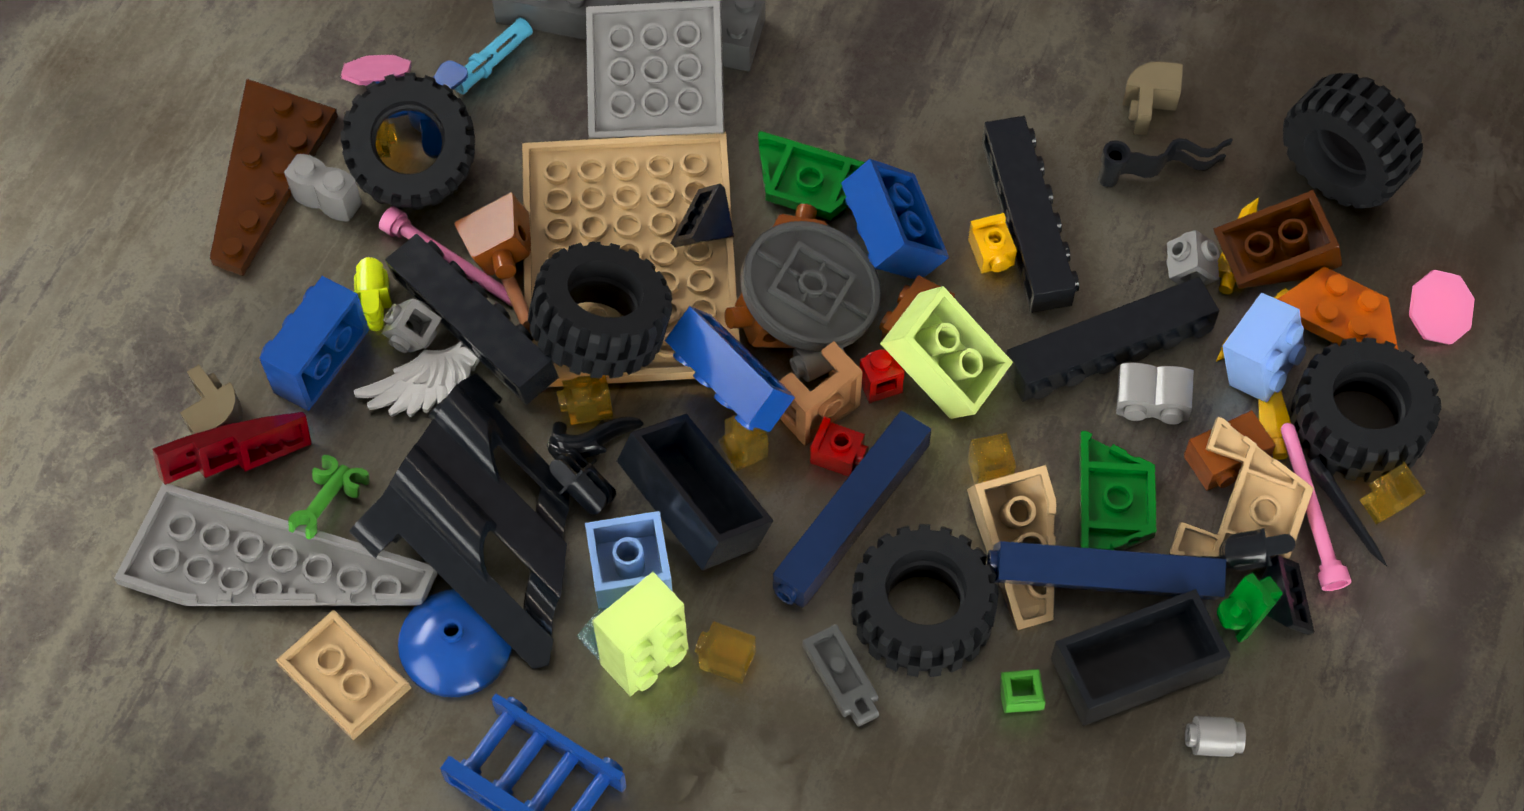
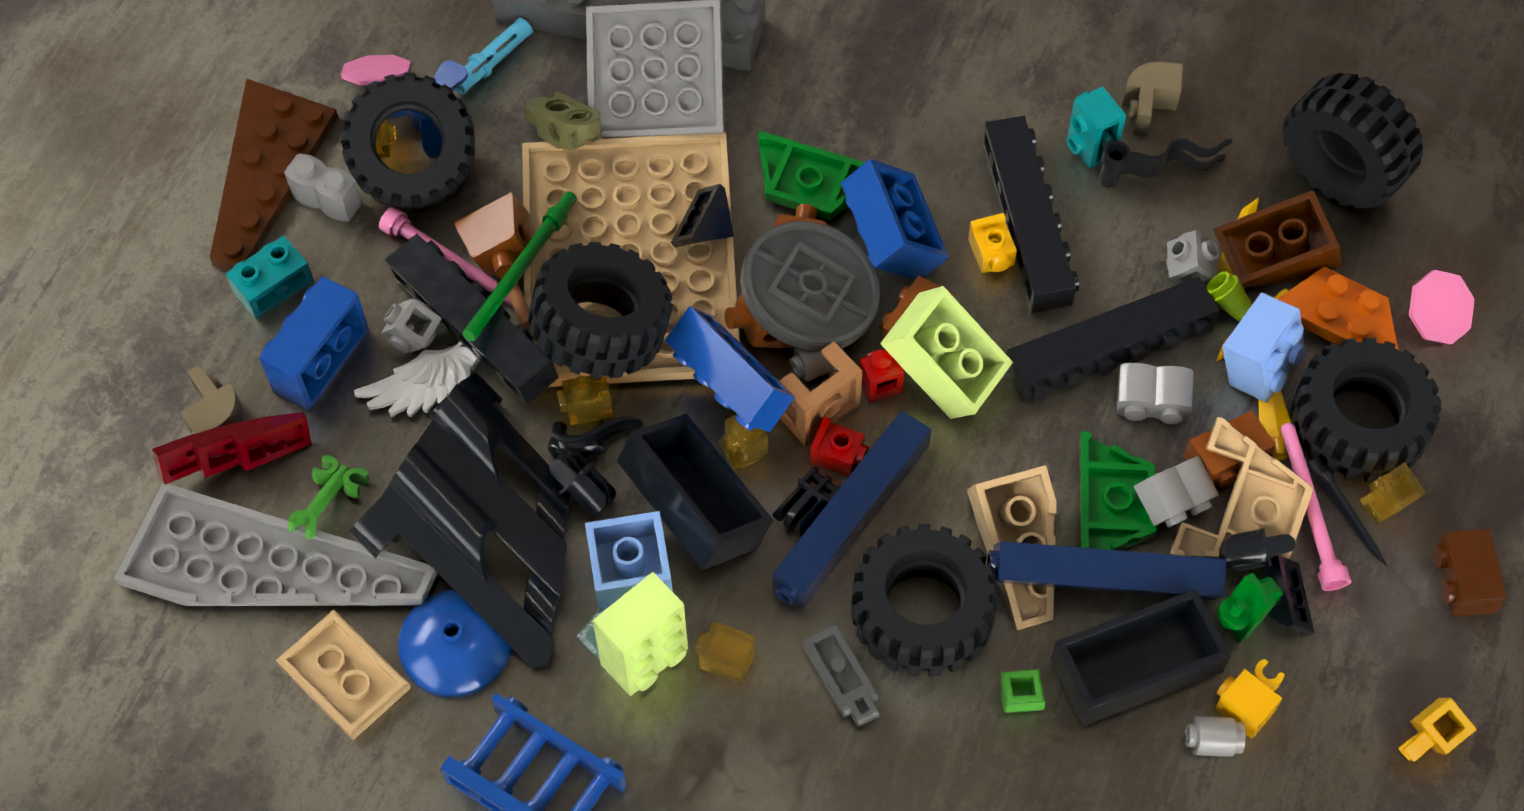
(269, 276): none -> teal brick
(373, 289): neon yellow arm -> none
(552, 221): none -> green bar
(563, 121): none -> olive piece
(806, 502): none -> black arm
(990, 458): clear yellow brick -> none
(1093, 124): none -> teal brick
(1177, 490): none -> light grey brick
(1229, 294): none -> lime cone
(1250, 698): none -> yellow brick
(1439, 727): none -> yellow brick
(1470, 573): none -> reddish brown brick

